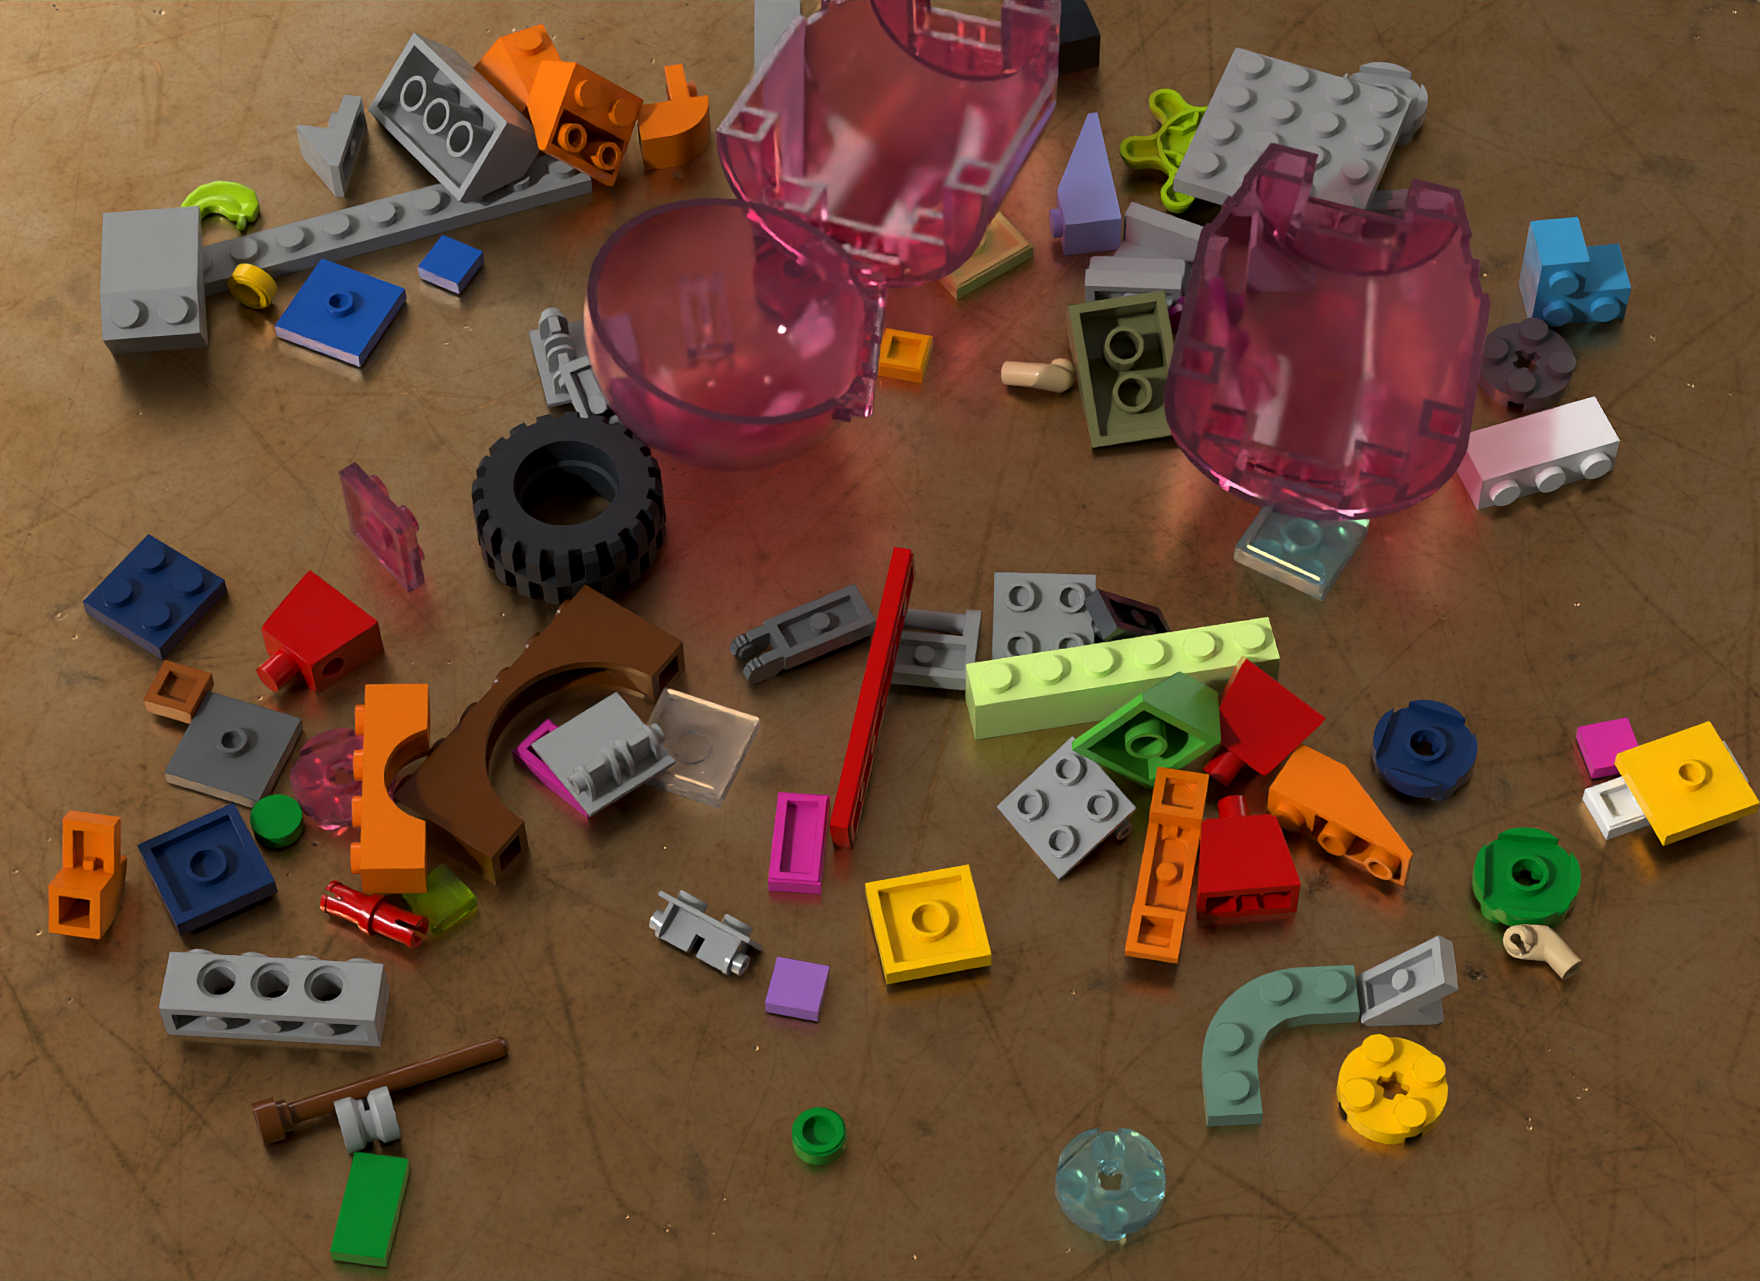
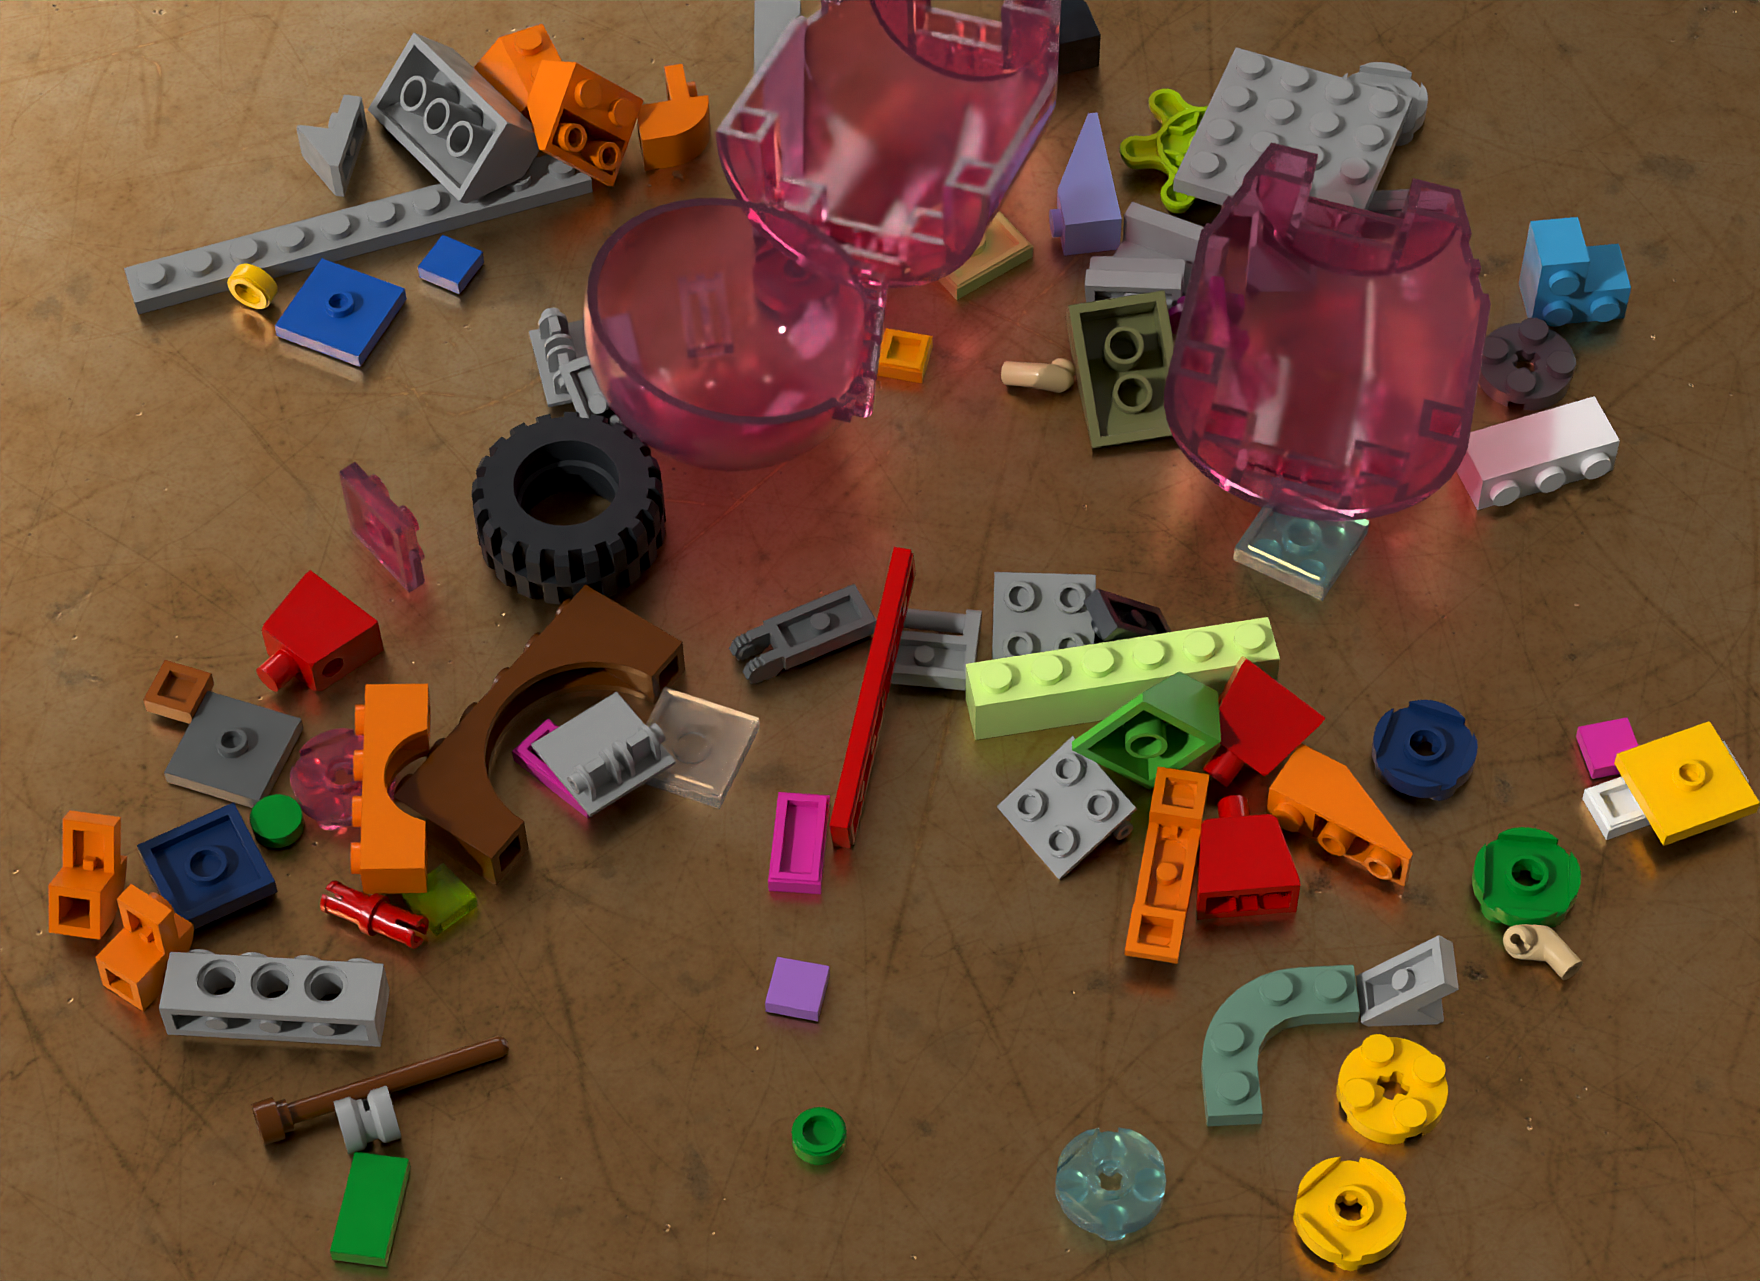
(138, 955): none -> orange brick
(153, 280): light grey slope -> none
(155, 596): dark blue plate -> none
(227, 198): lime piece -> none
(724, 940): light grey hinge -> none
(928, 924): yellow plate -> none
(1348, 1241): none -> yellow plate

